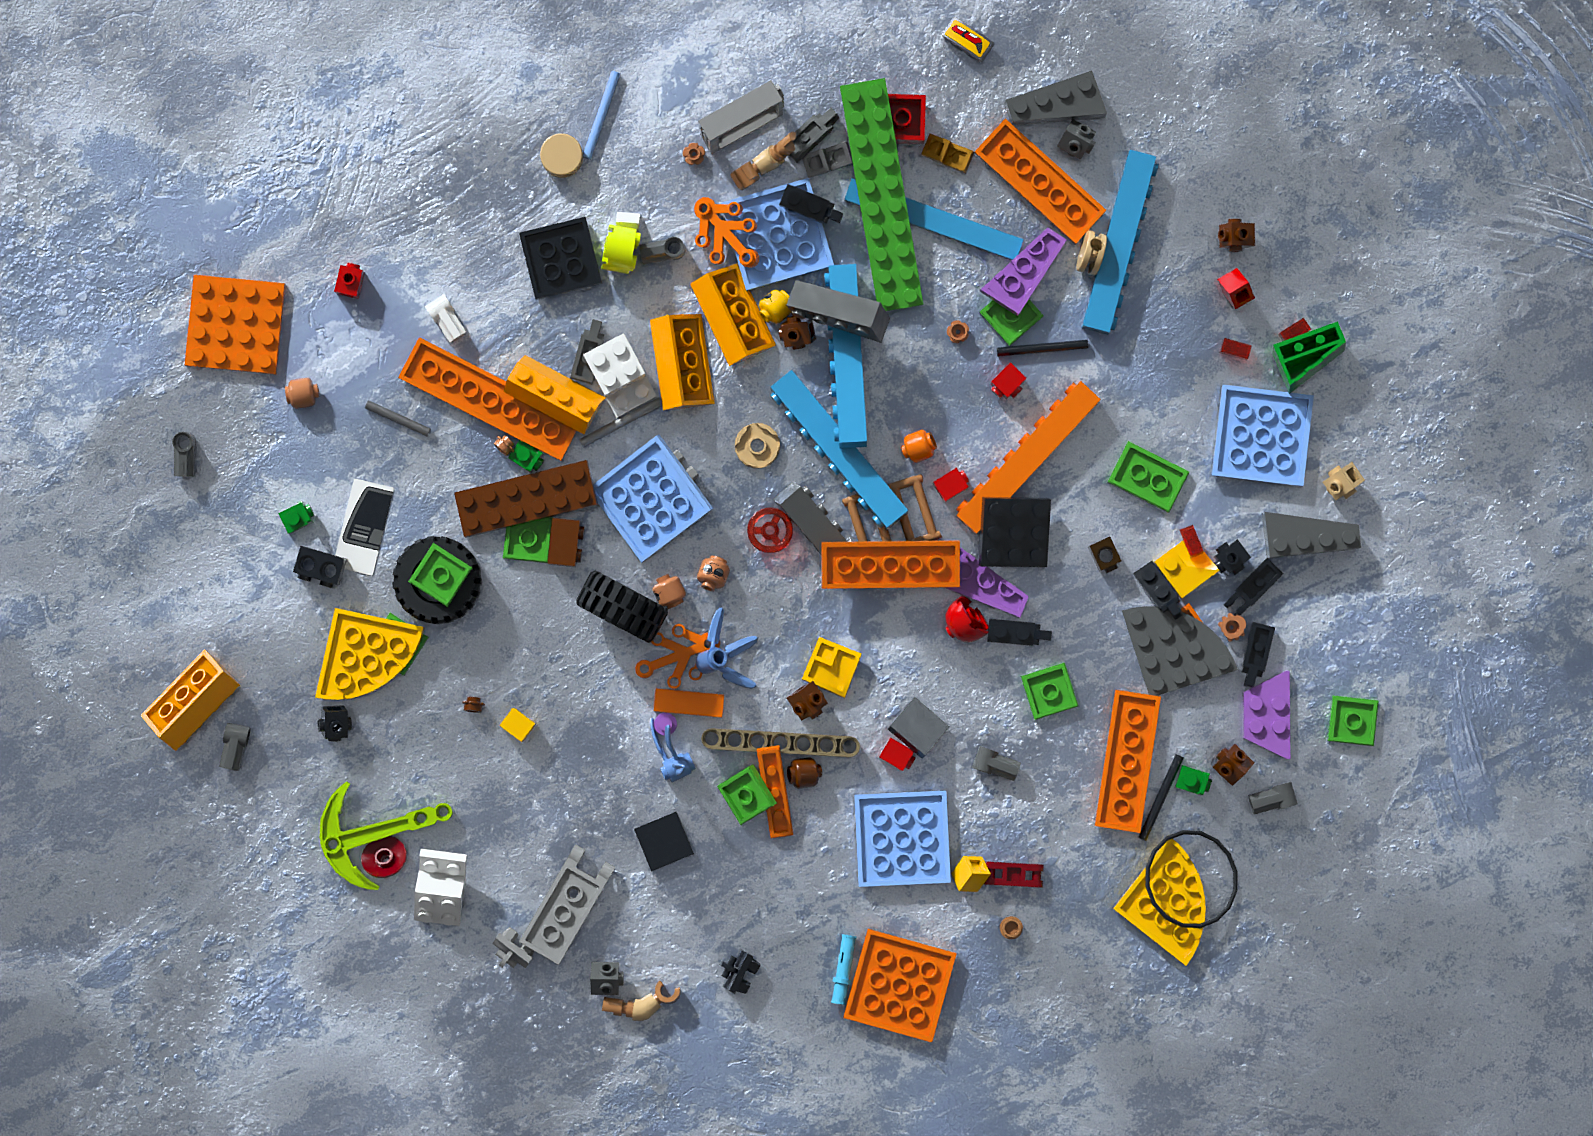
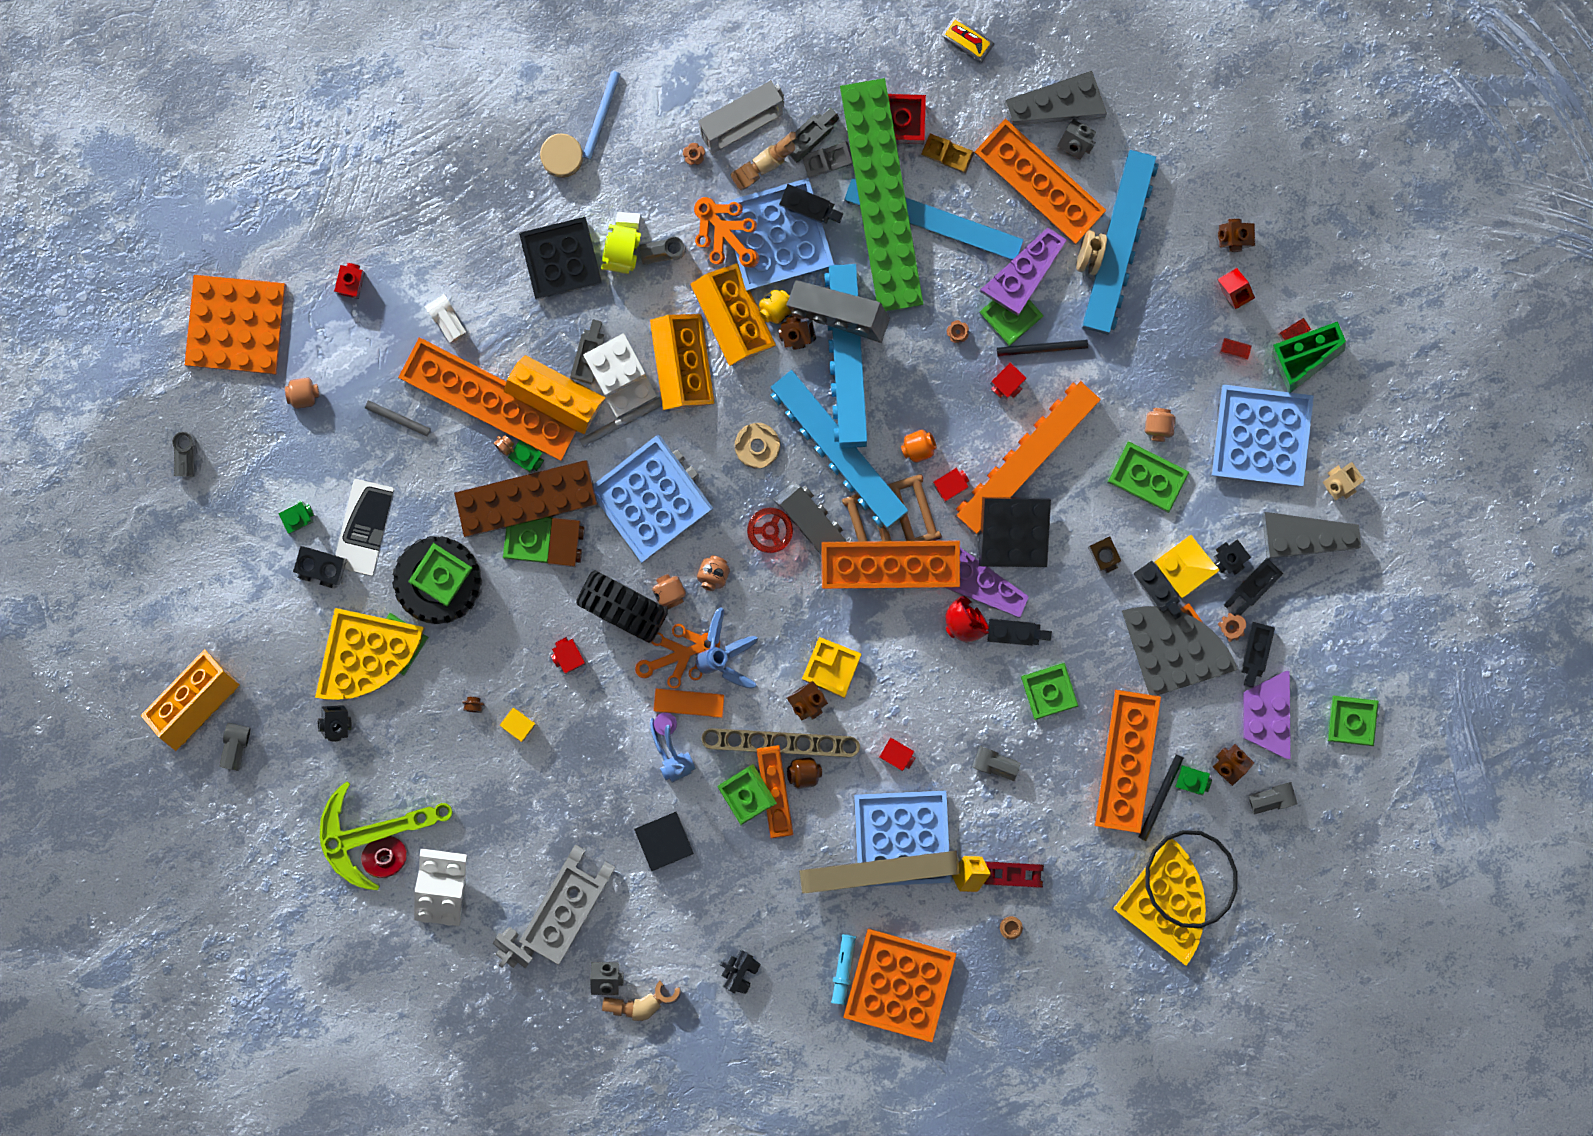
(567, 655): none -> red brick
(879, 872): none -> dark tan beam
(918, 727): tile -> none
(1160, 424): none -> nougat head
(1191, 541): clear red piece -> none

